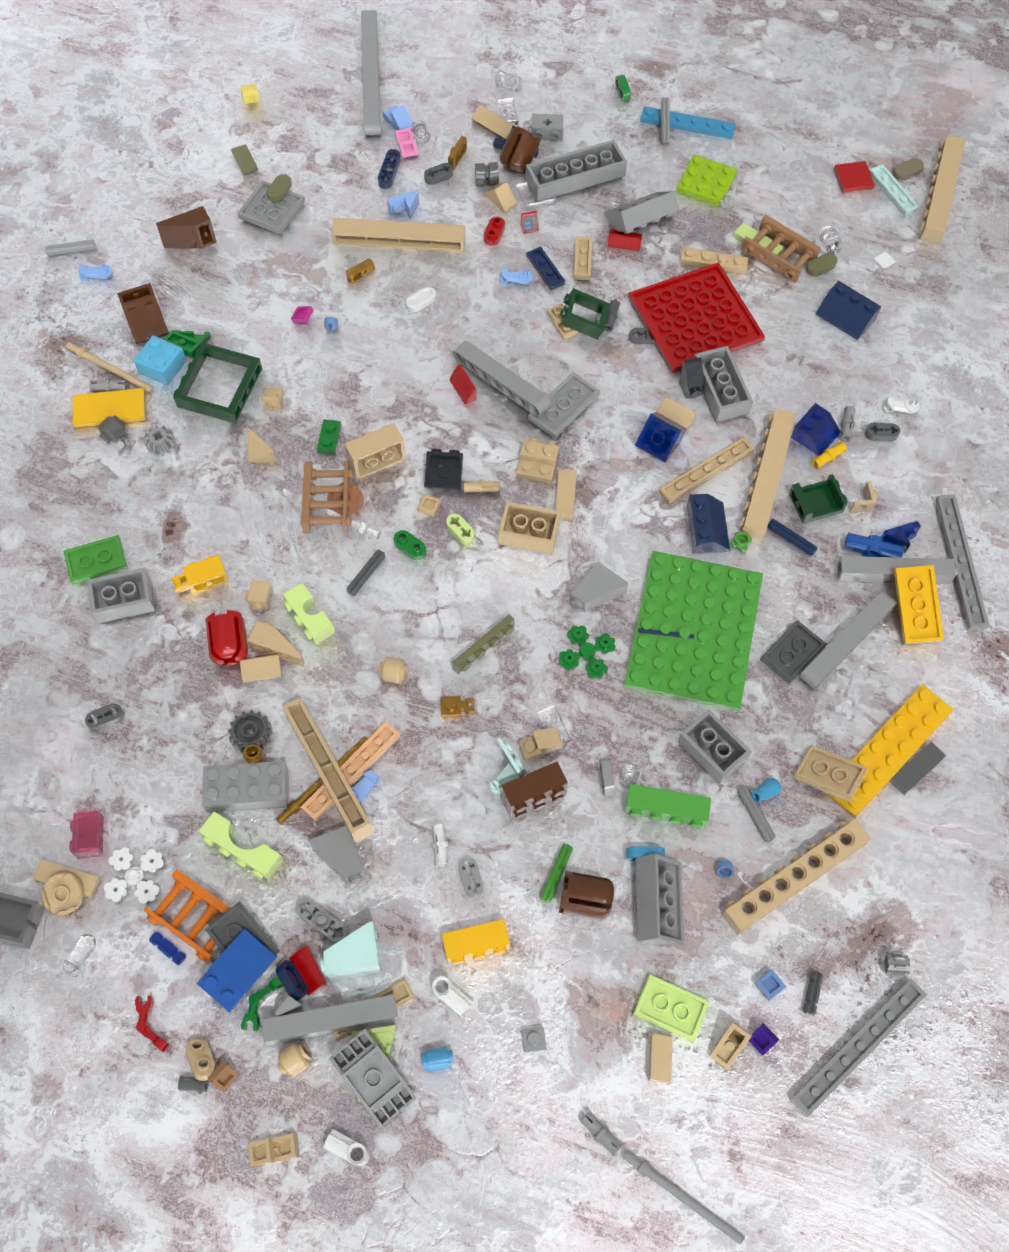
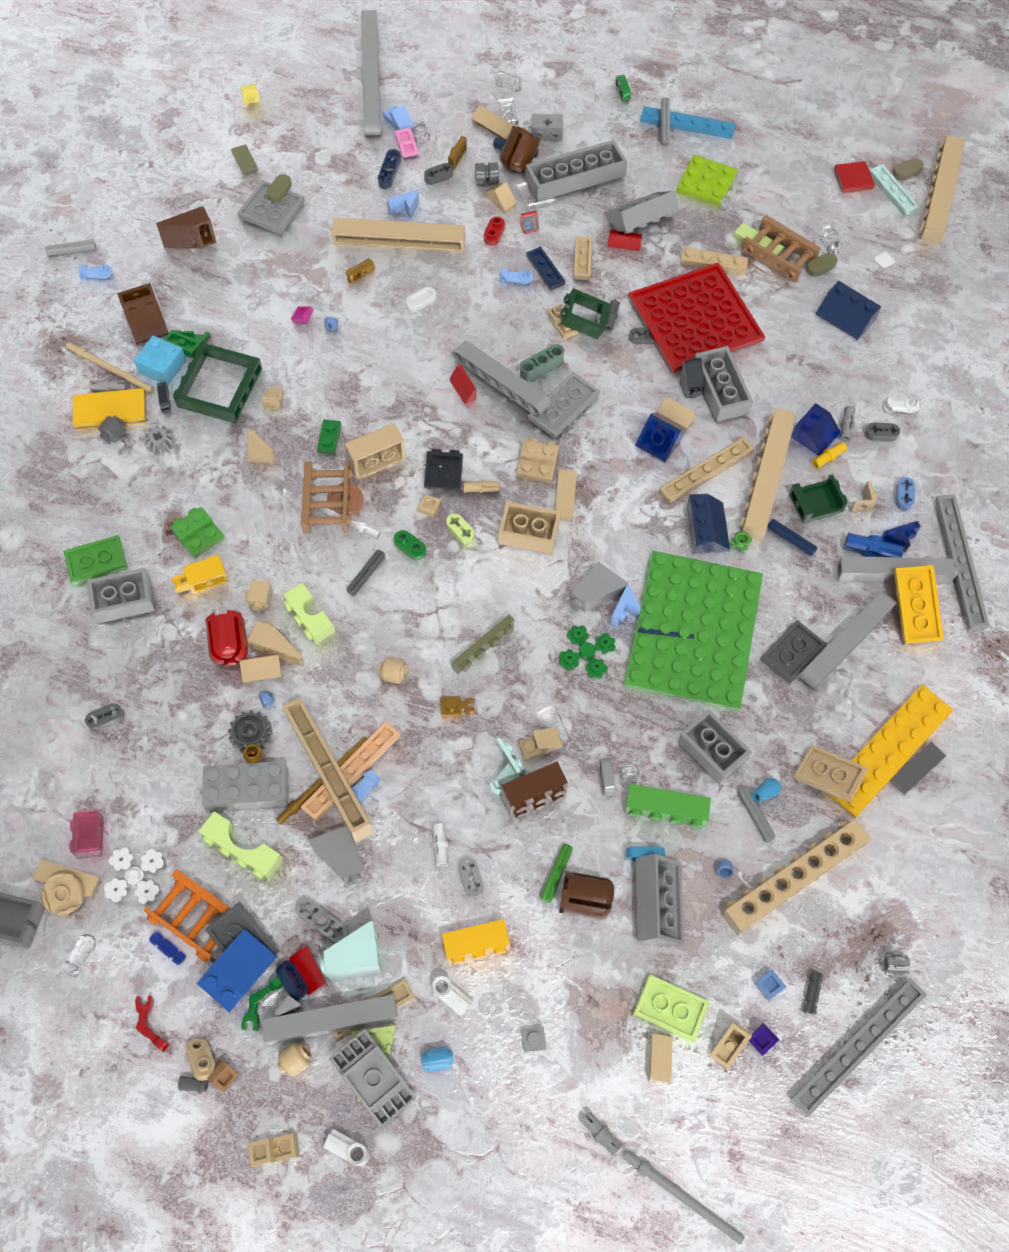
(164, 398): none -> black beam
(197, 532): none -> bright green plate
(266, 699): none -> medium blue hinge
(542, 363): none -> sand green beam
(626, 604): none -> light blue slope
(901, 493): none -> medium blue beam

